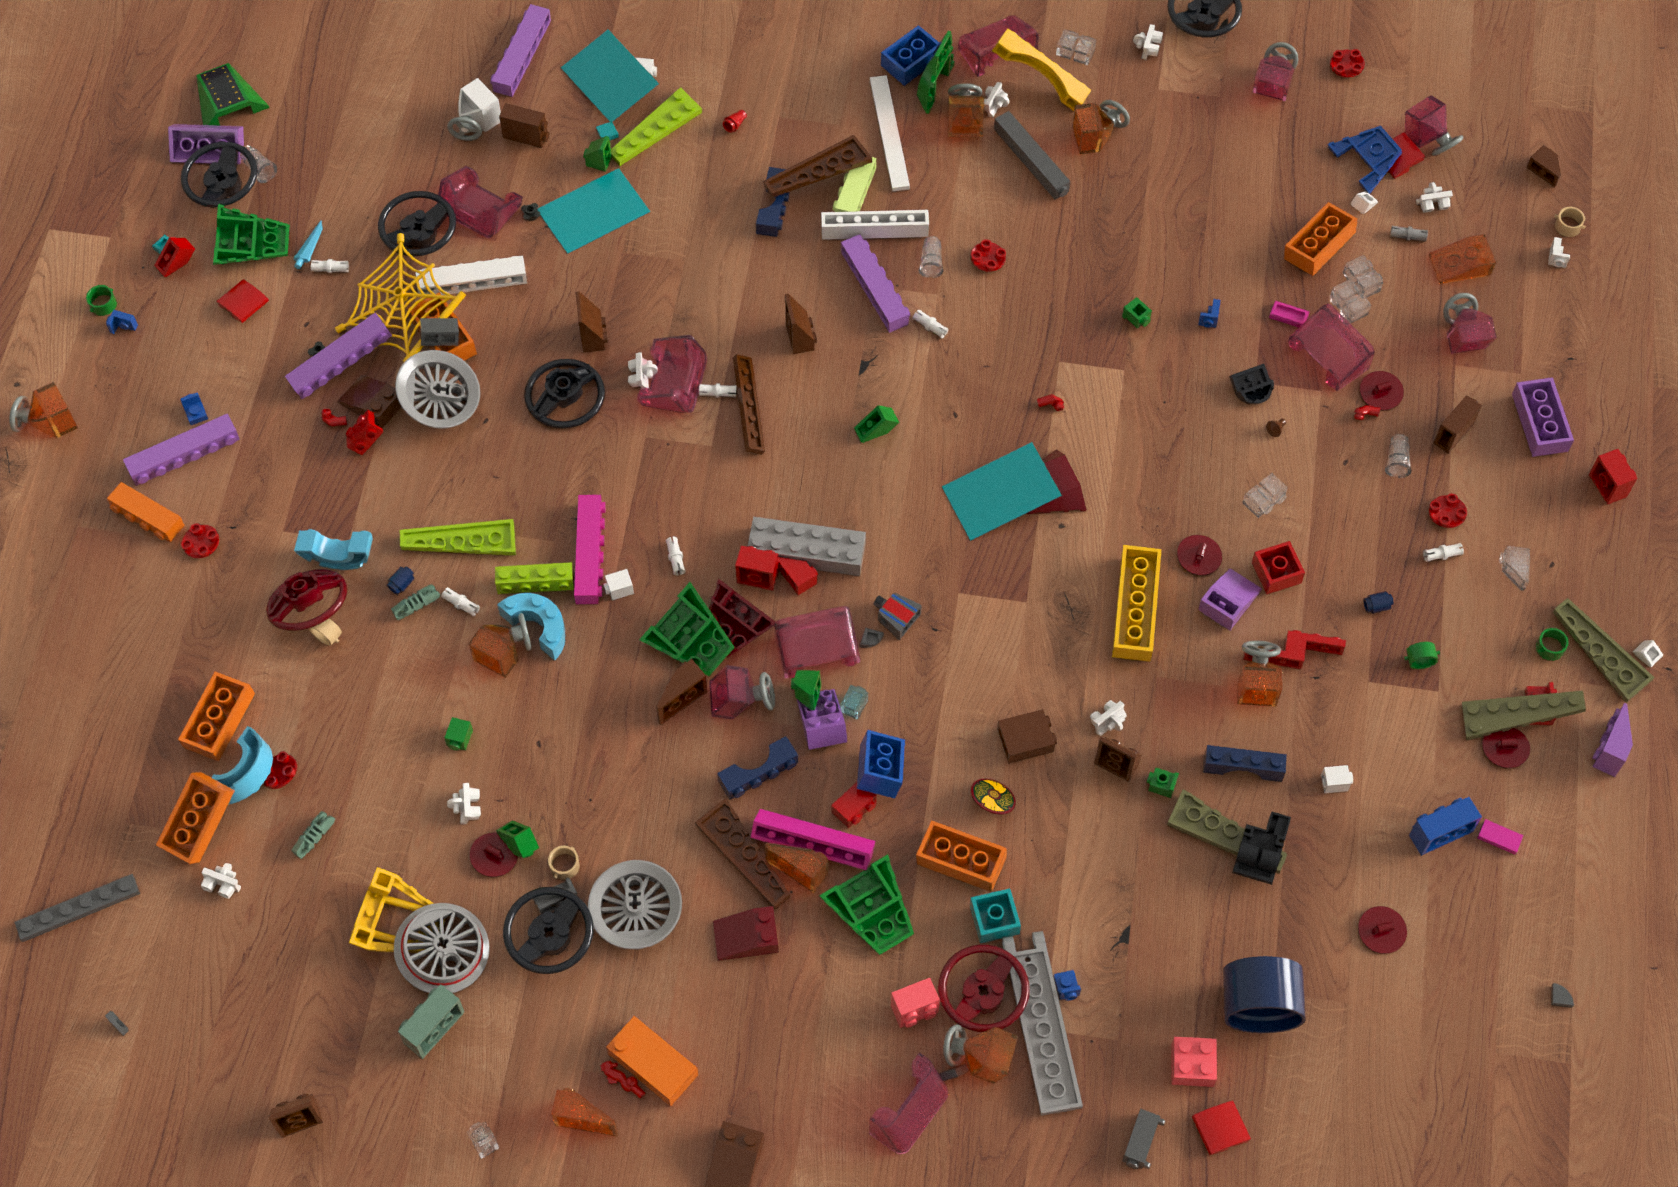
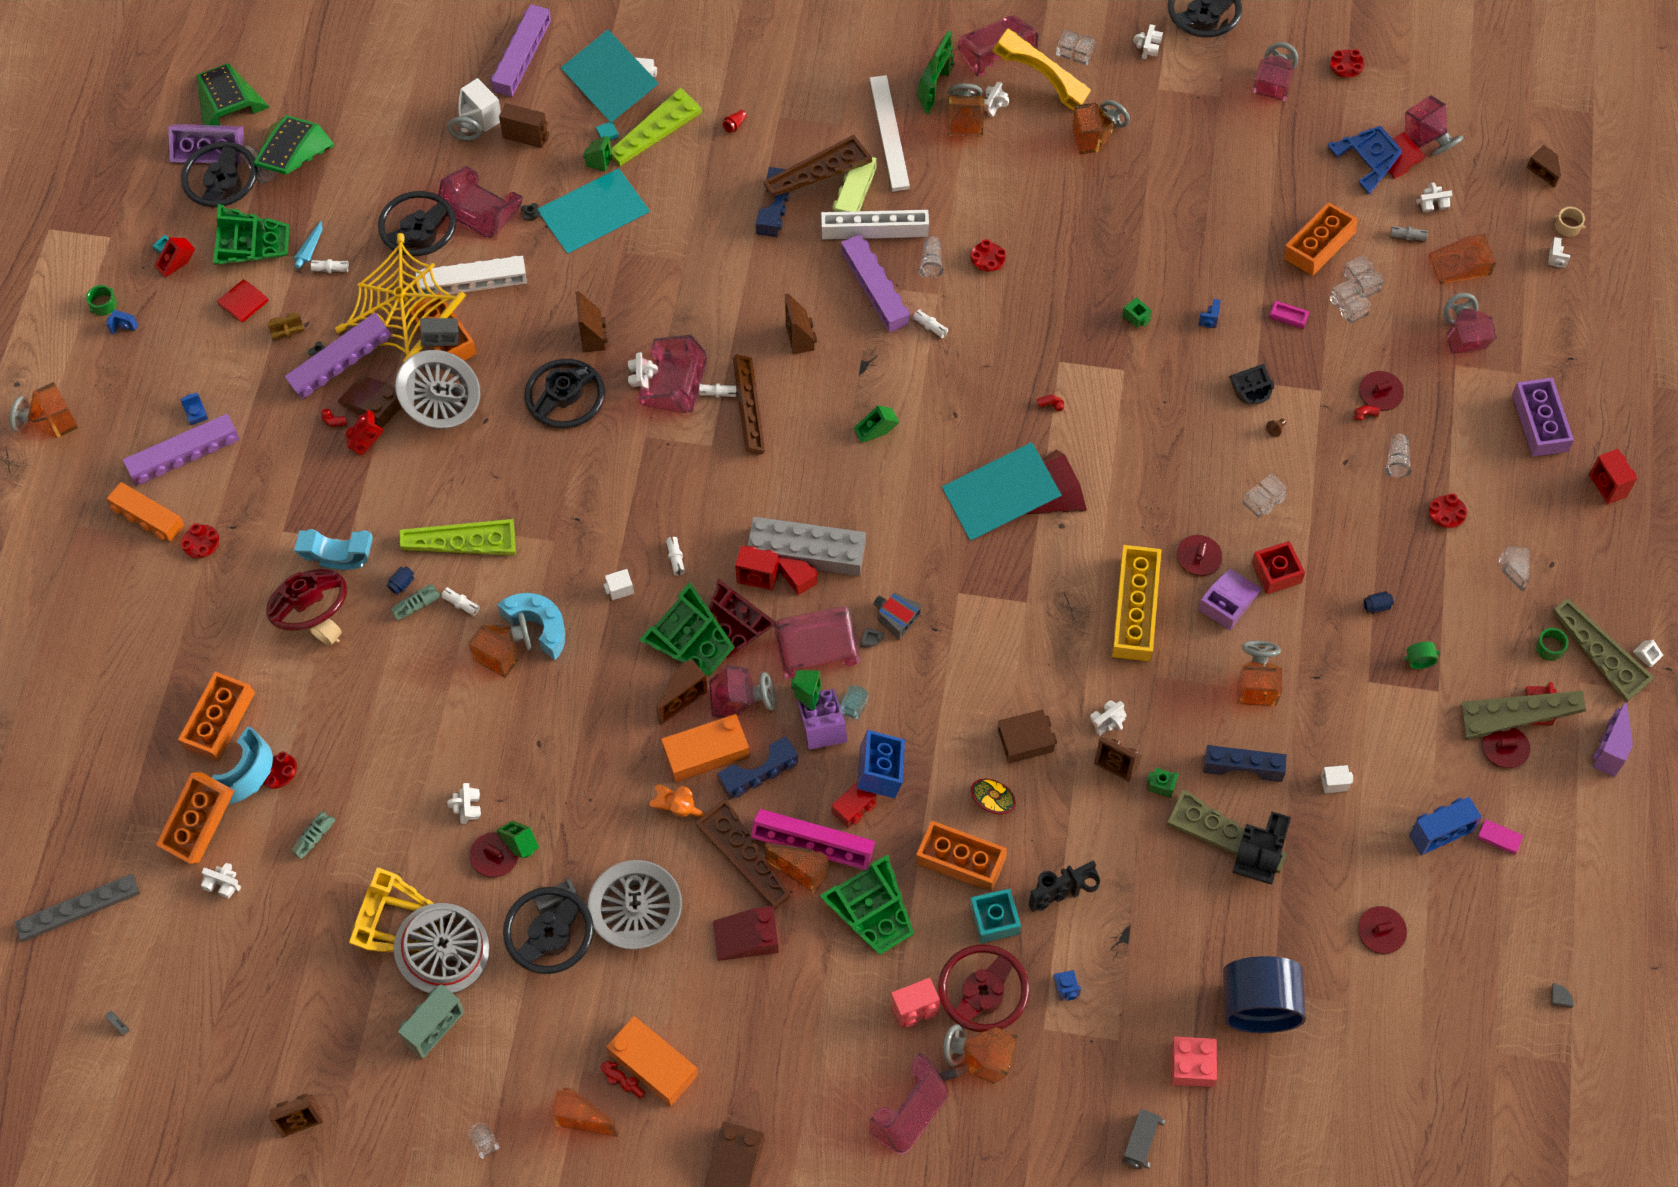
(286, 326): none -> pearl gold hips
(290, 144): none -> wedge
(458, 734): green brick -> none
(534, 578): lime brick -> none
(557, 852): tan piece -> none
(588, 549): dark pink brick -> none
(678, 802): none -> orange animal
(705, 748): none -> orange brick
(909, 55): blue brick -> none
(1032, 155): dark grey brick -> none
(1044, 1030): light grey hinge -> none
(1054, 888): none -> black plate
(1221, 1127): red slope -> none
(1295, 647): red bracket -> none
(1334, 346): clear pink windscreen -> none
(1363, 202): white slope -> none
(1443, 552): white pin -> none
(1457, 424): reddish brown brick -> none

